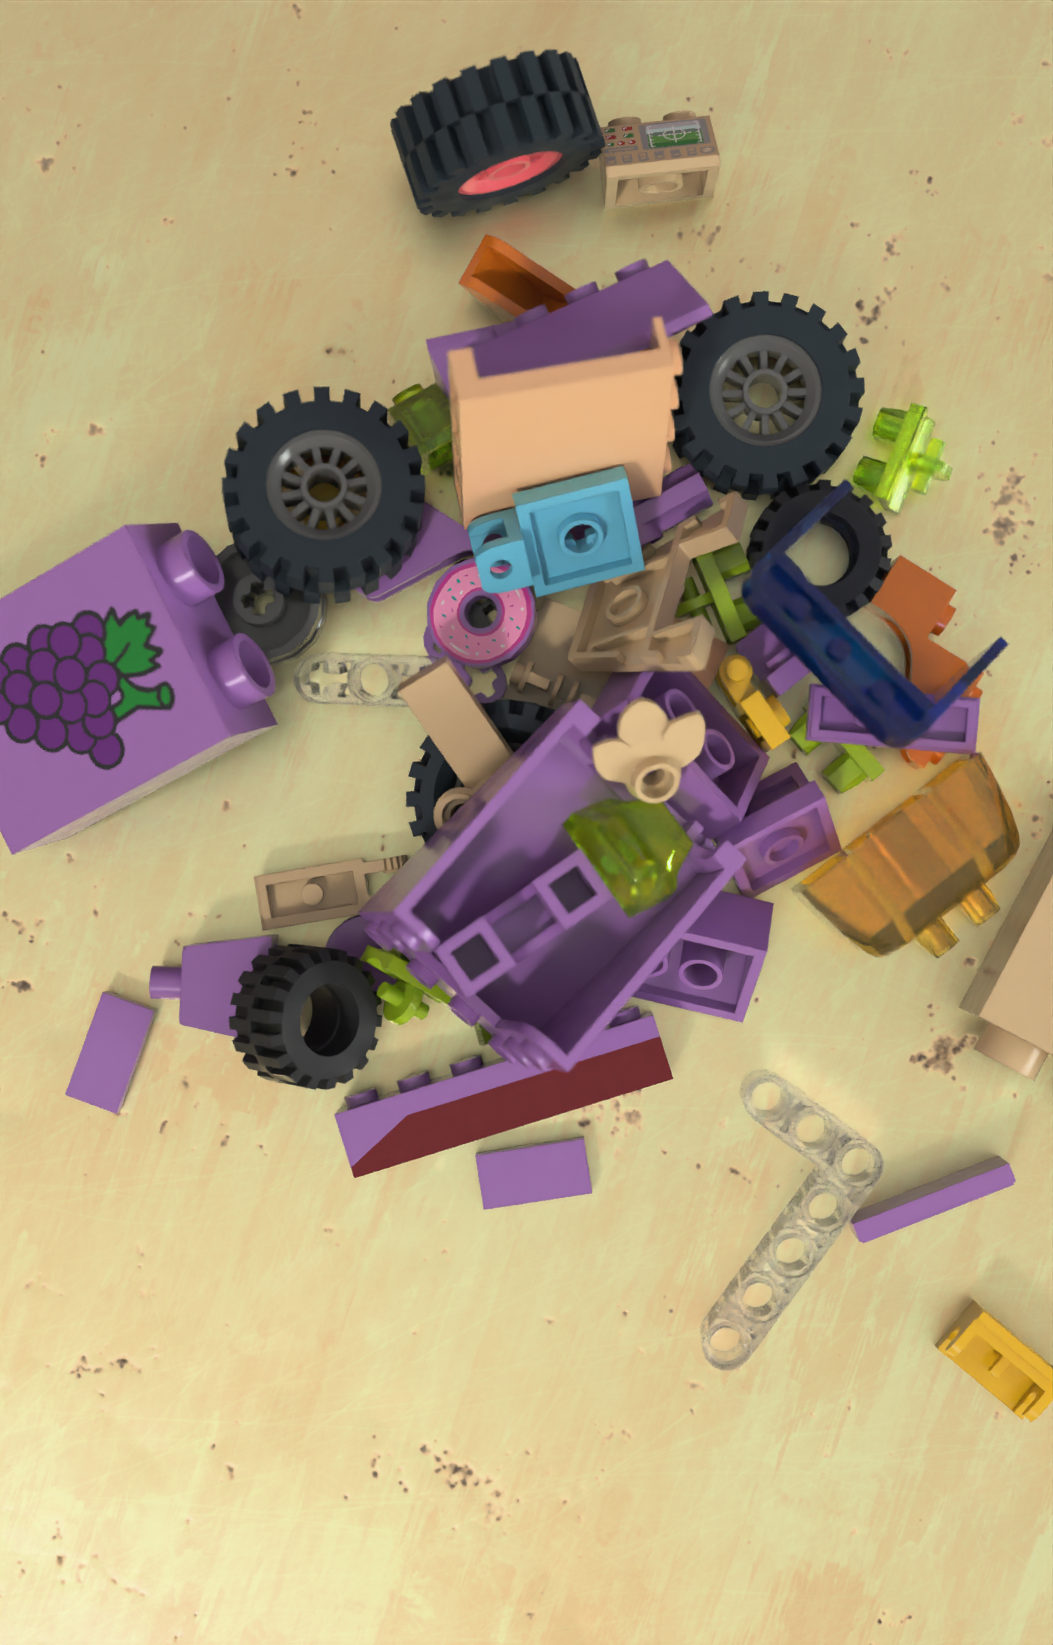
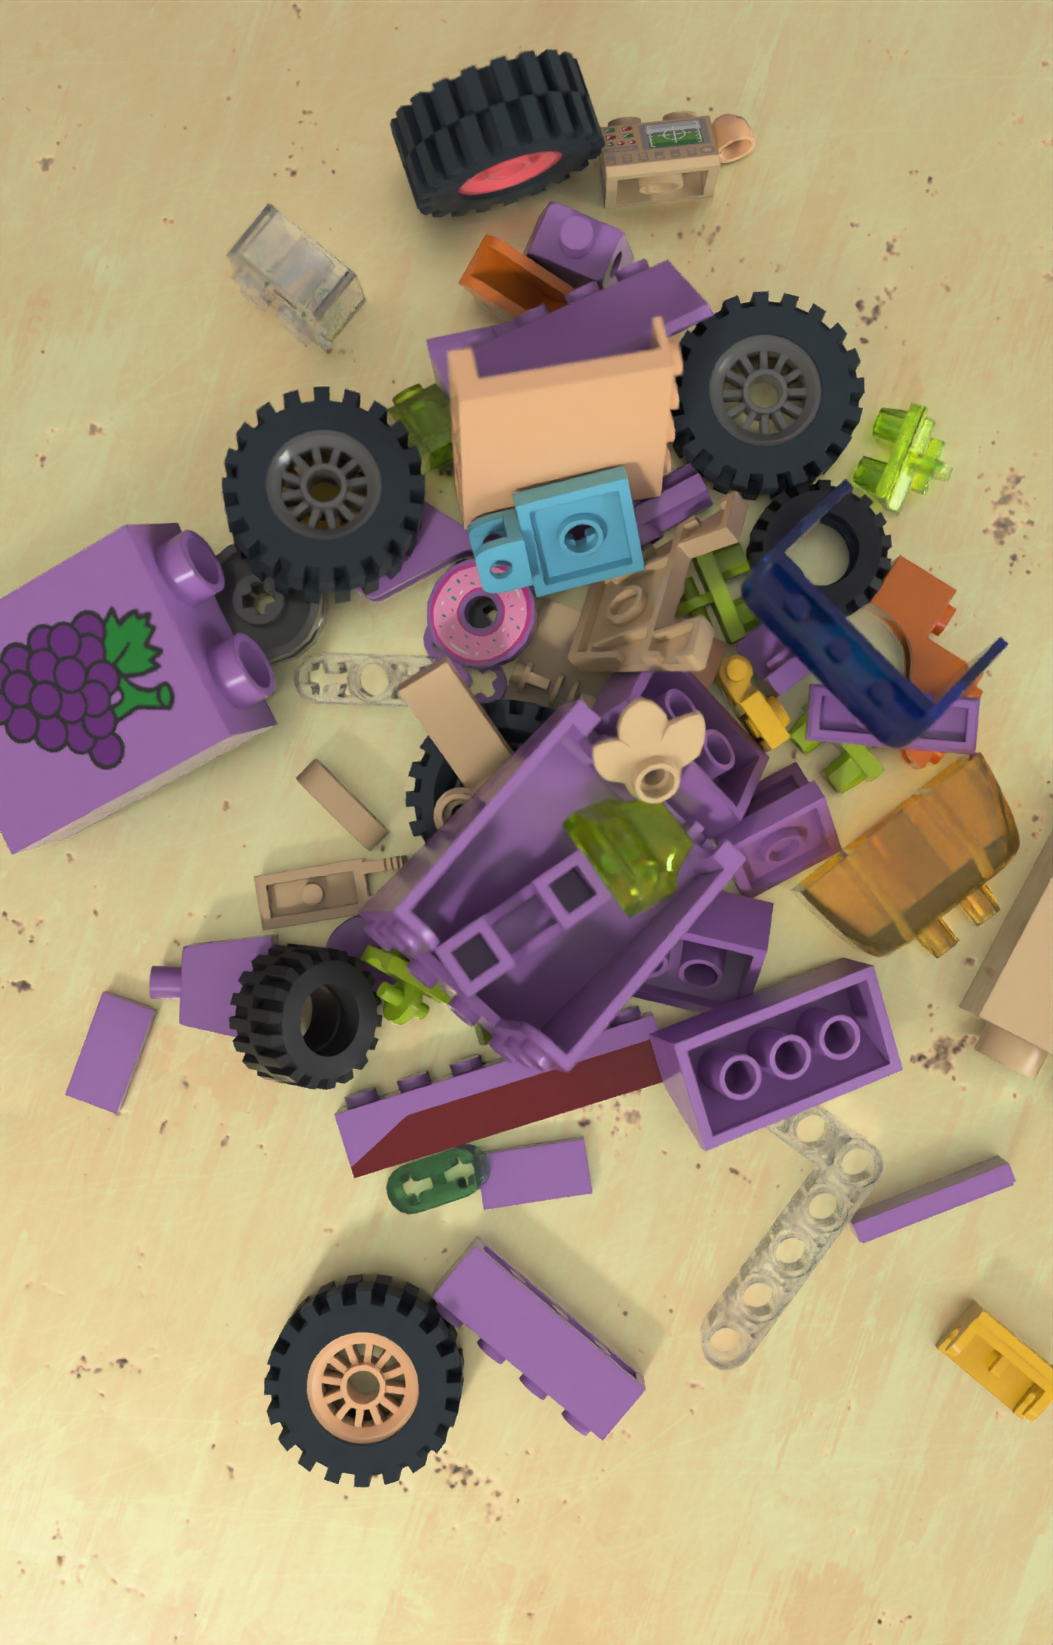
(296, 277): none -> clear brick
(342, 804): none -> tan beam
(403, 1328): none -> black wheel
(443, 1190): none -> clear green beam
(539, 1339): none -> medium lavender brick
(578, 247): none -> medium lavender torso
(733, 137): none -> light nougat hinge
(777, 1051): none -> medium lavender slope

